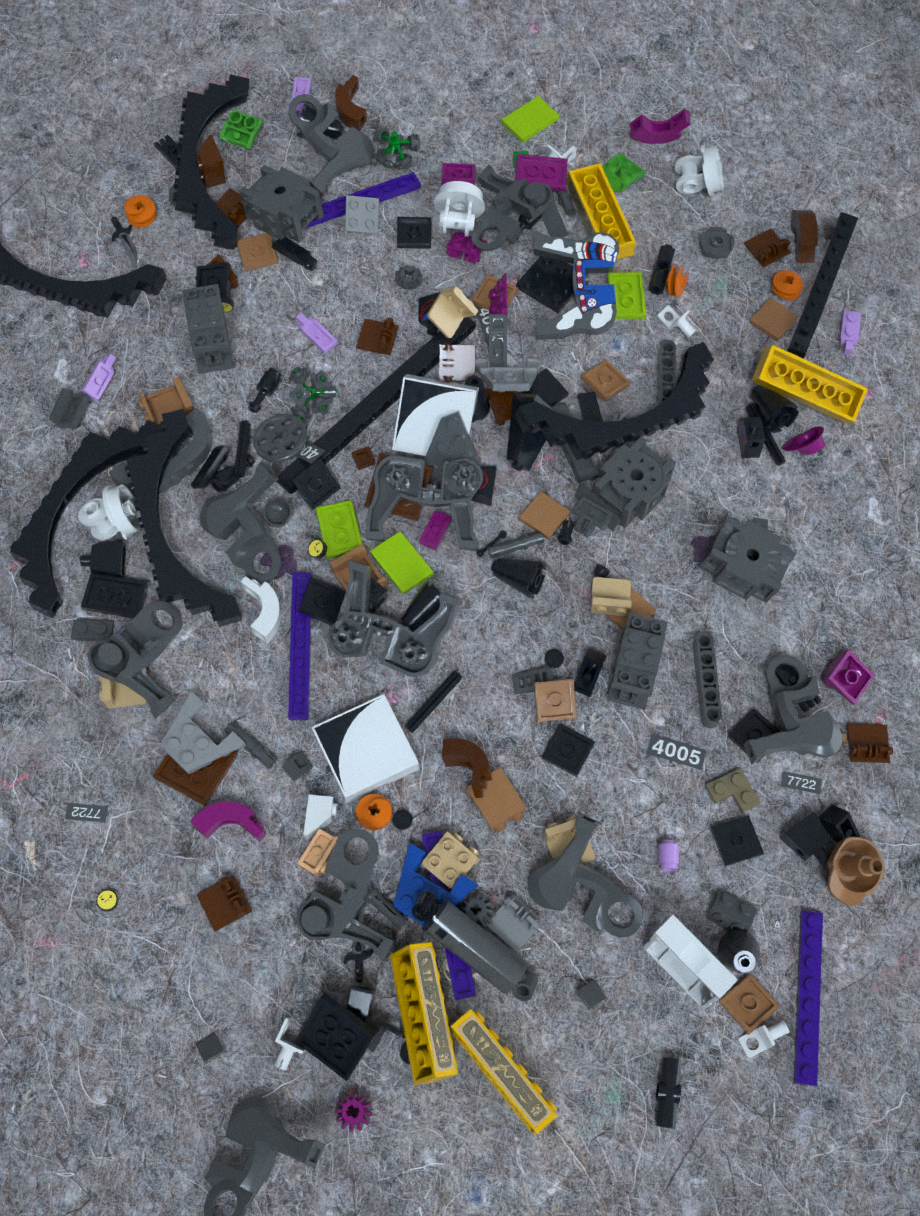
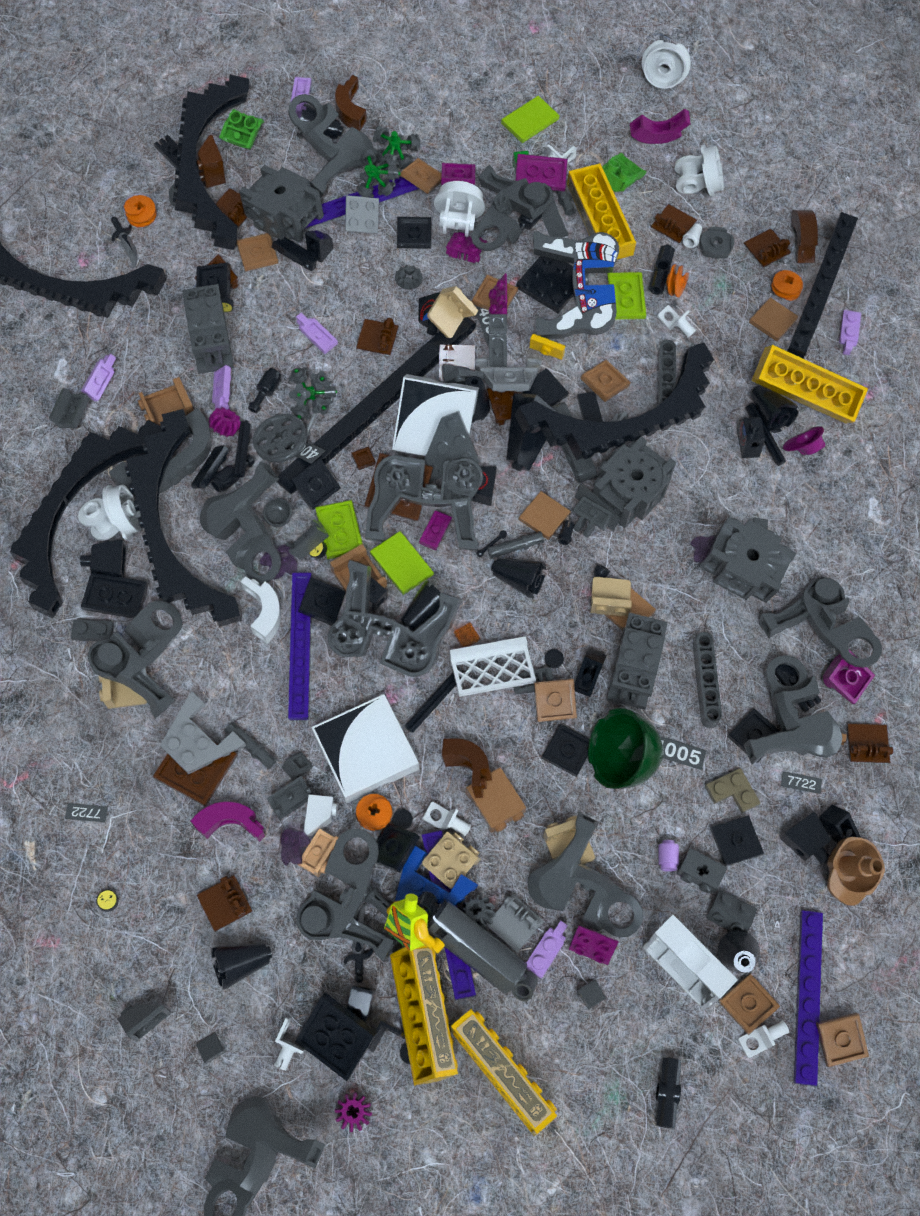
(141, 1019): none -> dark grey slope
(221, 387): none -> lavender hinge
(224, 422): none -> magenta gear
(239, 962): none -> black cone
(289, 798): none -> dark grey hinge
(291, 846): none -> clear purple plate
(308, 540): none -> dark grey hinge
(318, 244): none -> black slope
(373, 173): none -> dark grey plant
(395, 847): none -> black tile
(409, 925): none -> torso
(422, 175): none -> medium nougat tile
(447, 820): none -> white bracket
(458, 374): none -> dark grey bracket
(466, 635): none -> clear orange tile
(492, 651): none -> white fence
(546, 950): none -> lavender hinge
(547, 346): none -> yellow plate
(593, 945): none -> magenta hinge
(624, 749): none -> dark green piece
(665, 53): none -> white piece
(673, 223): none -> reddish brown hinge
(692, 237): none -> white cone
(712, 872): none -> dark grey brick
(820, 605): none -> dark grey animal
(842, 1039): none -> medium nougat tile

